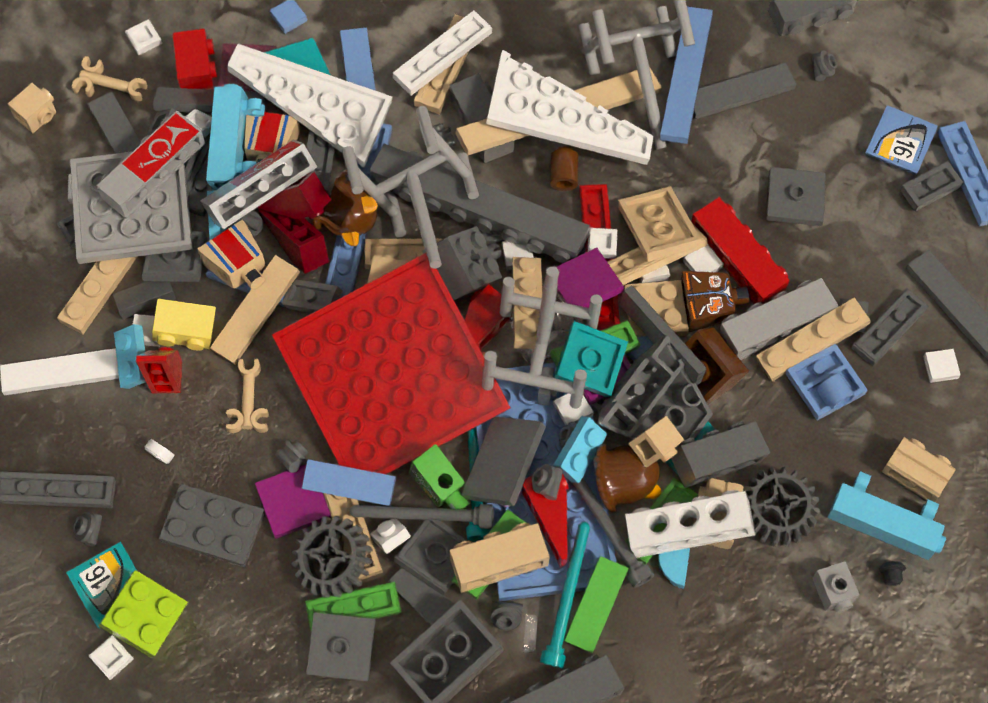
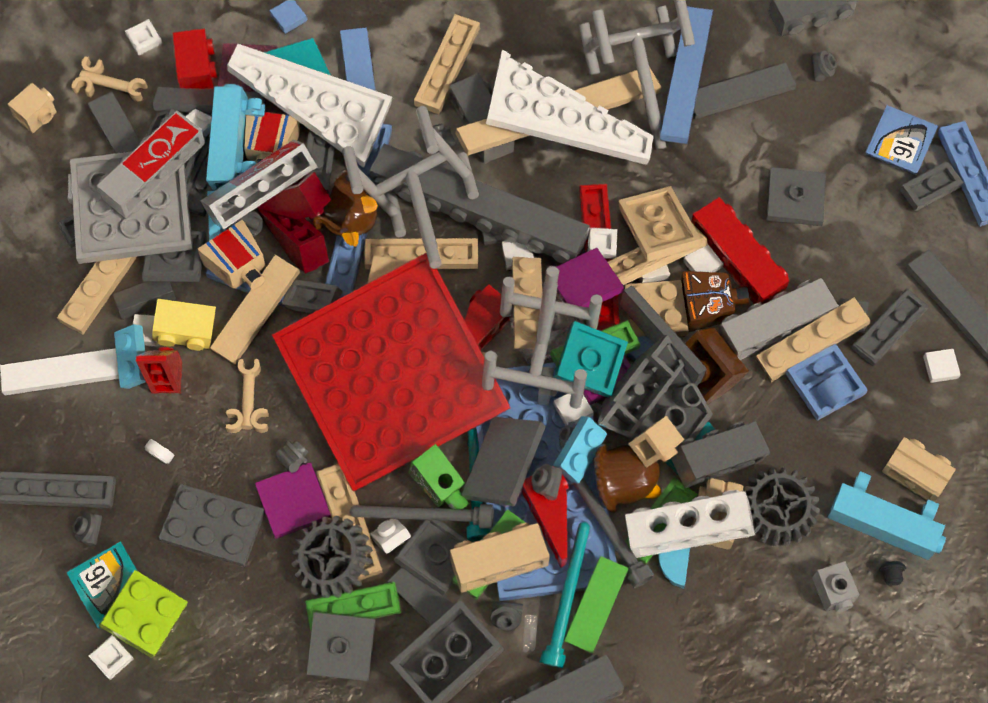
(349, 482): medium blue tile -> none
(442, 52): white plate -> none
(467, 262): dark grey brick -> none
(564, 169): reddish brown brick -> none

